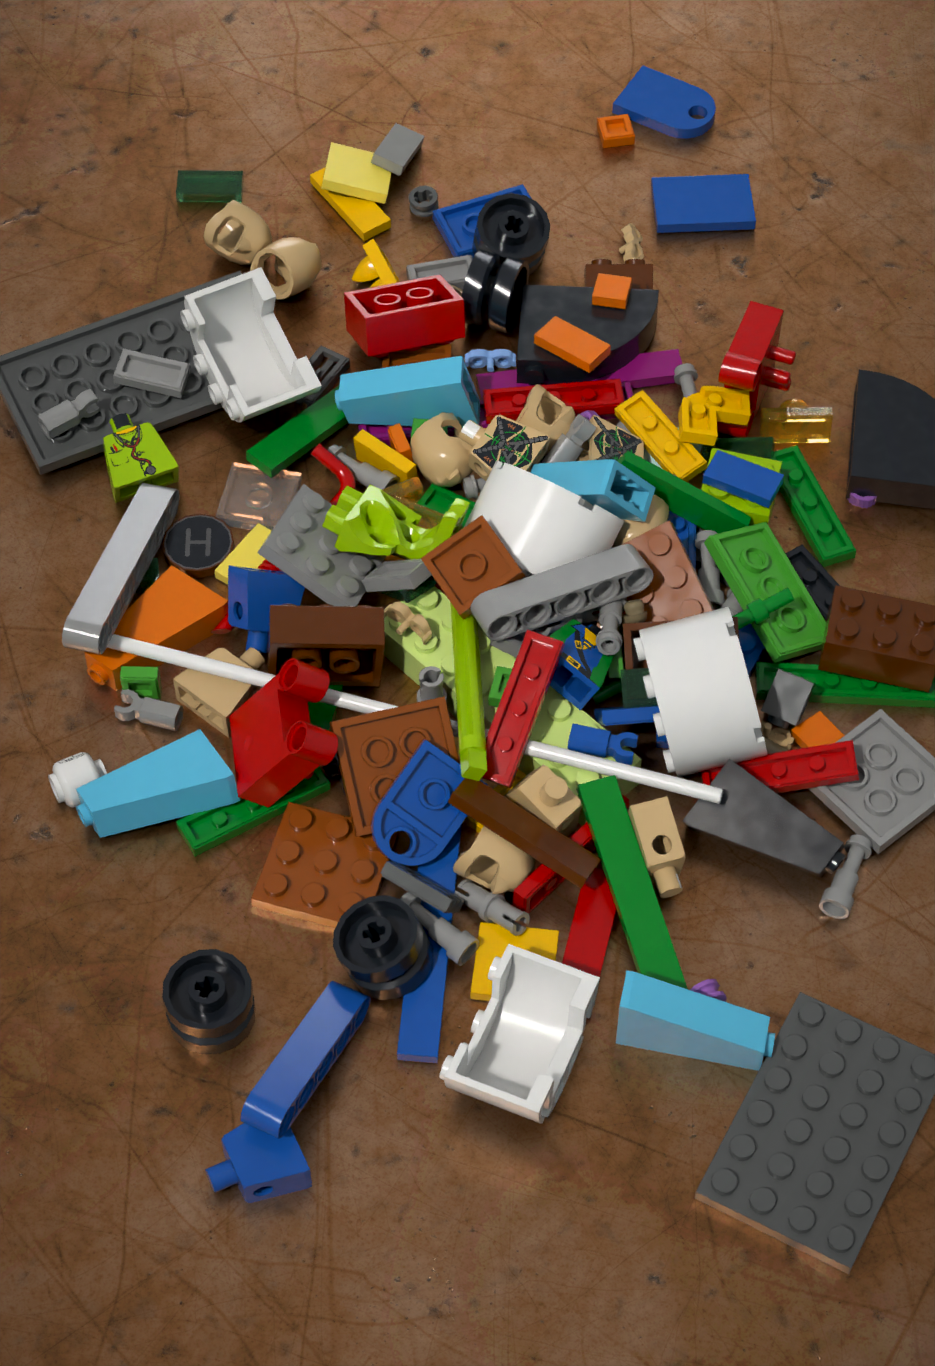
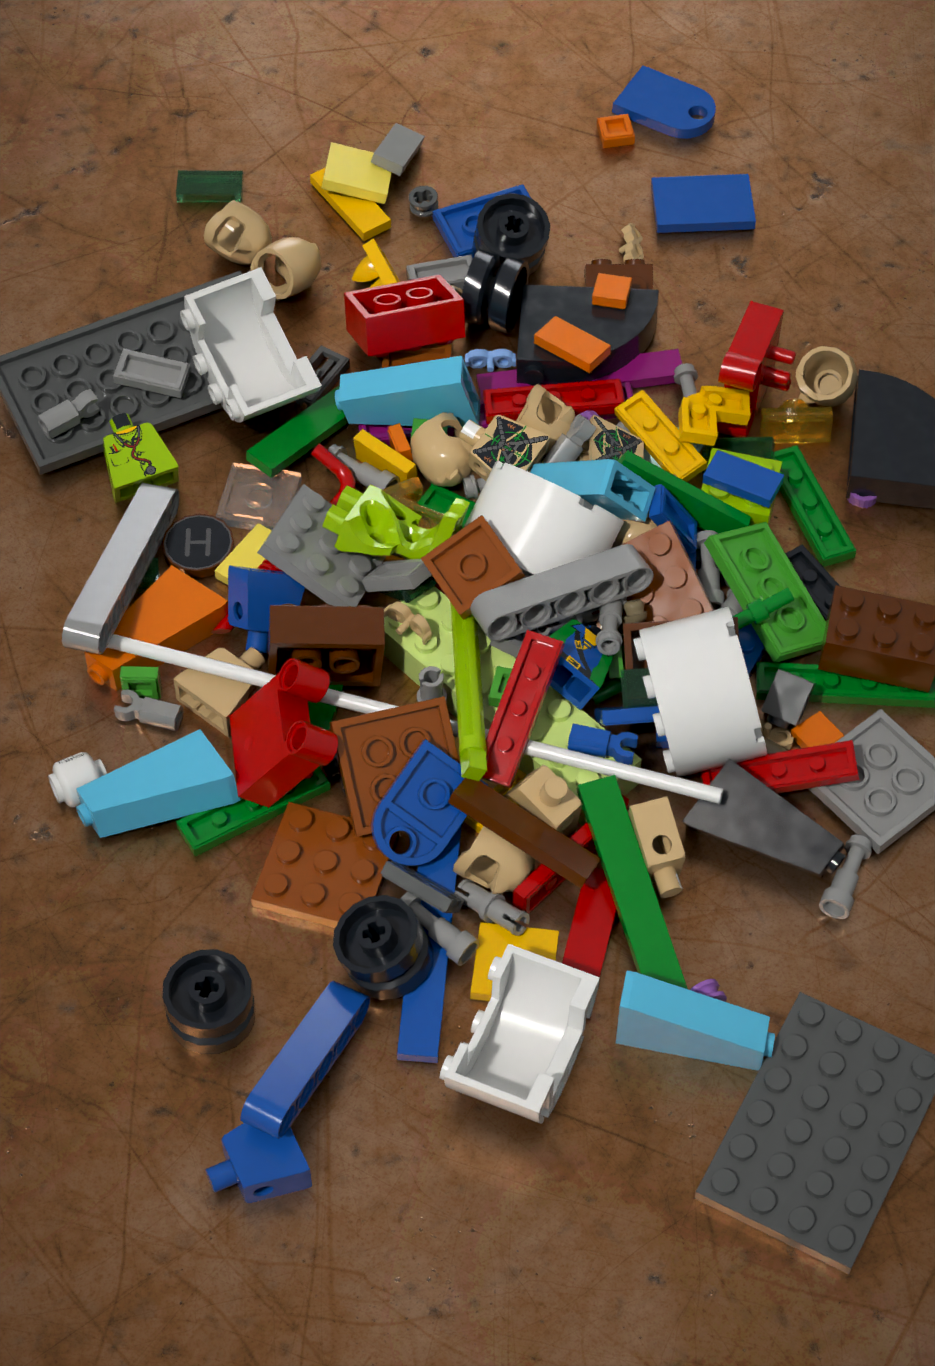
(666, 508): none -> blue tile
(826, 376): none -> tan piece

